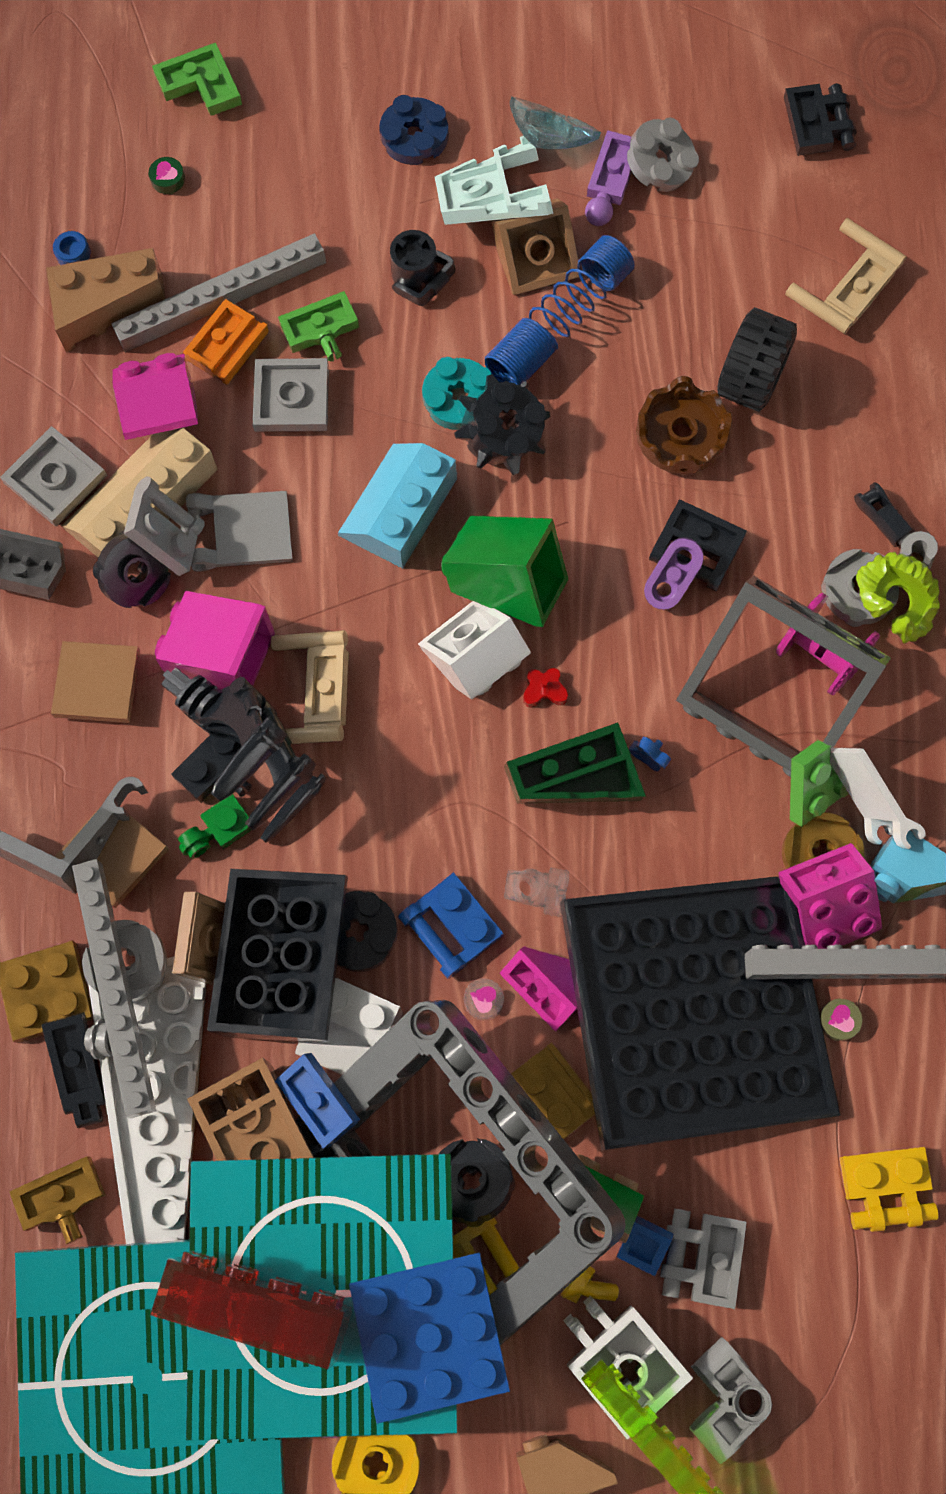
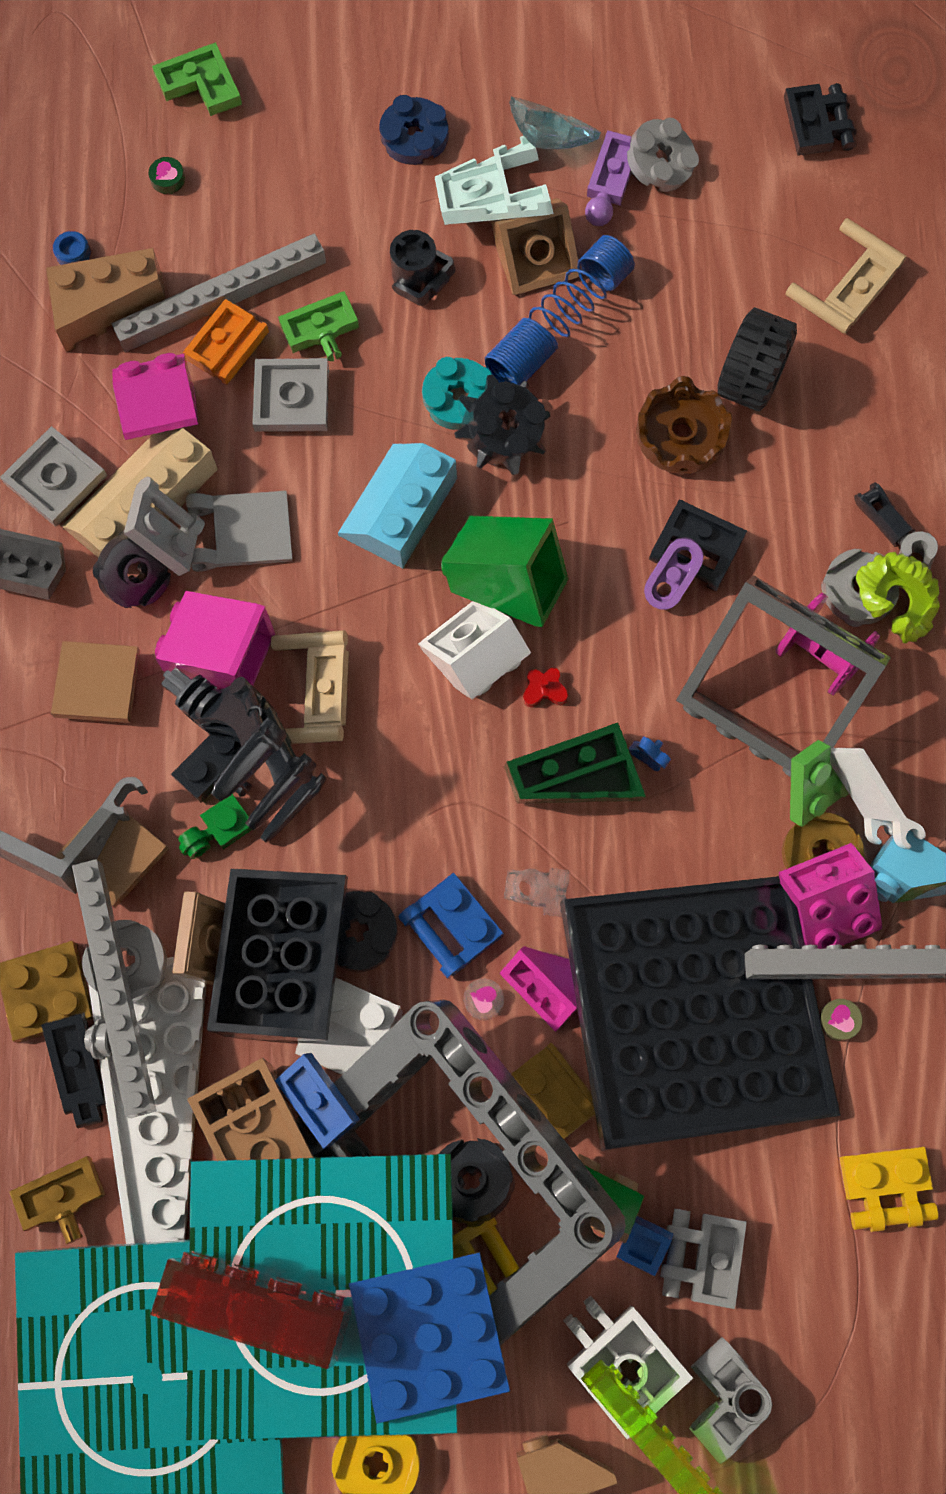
(585, 1286): yellow plate -> none

